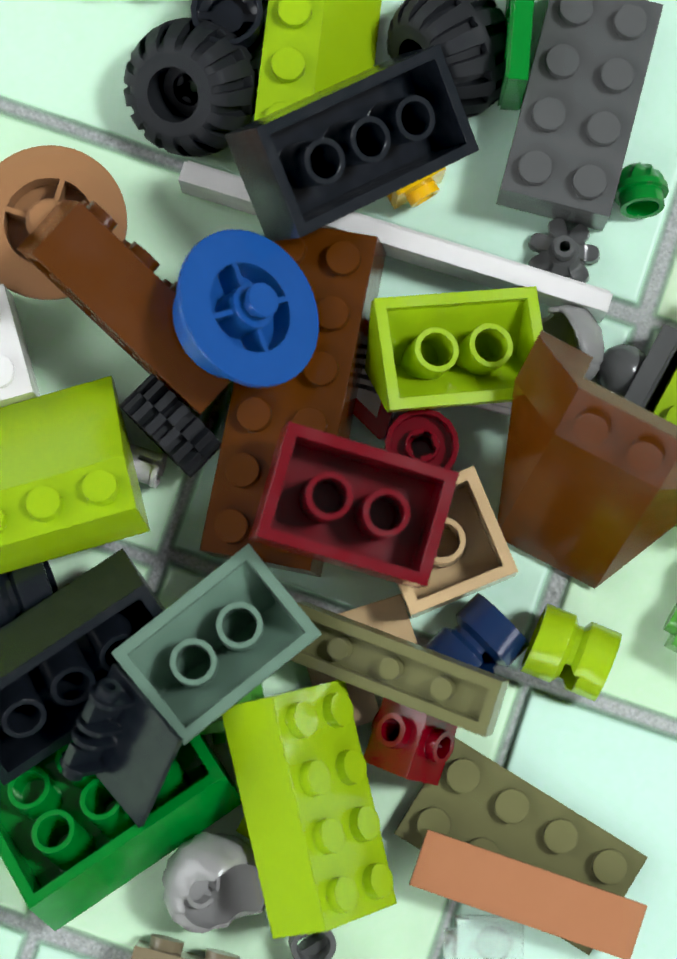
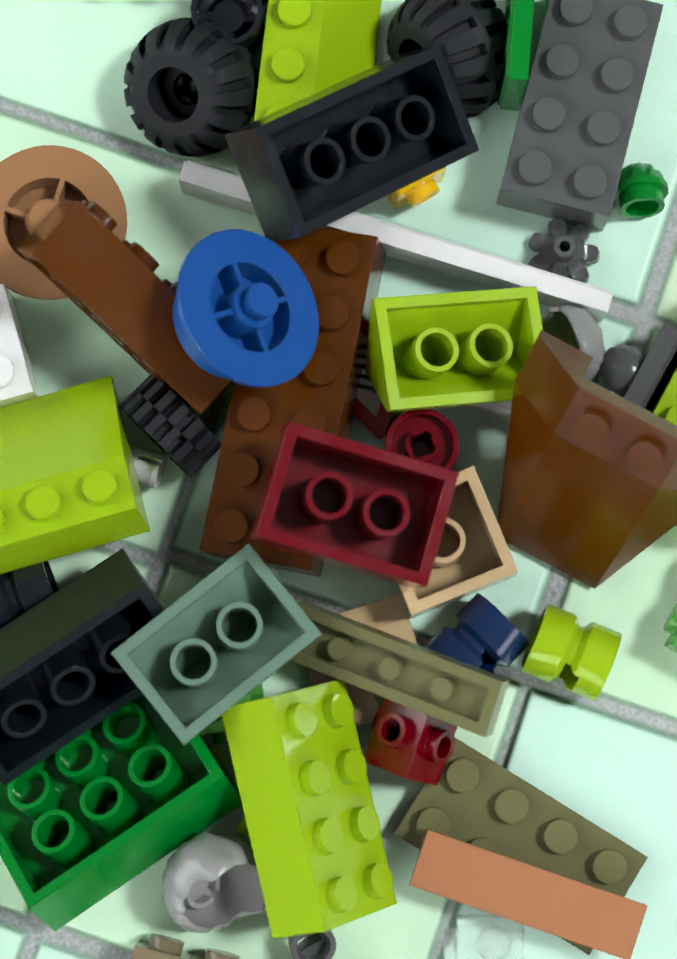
(122, 743): black hinge -> none

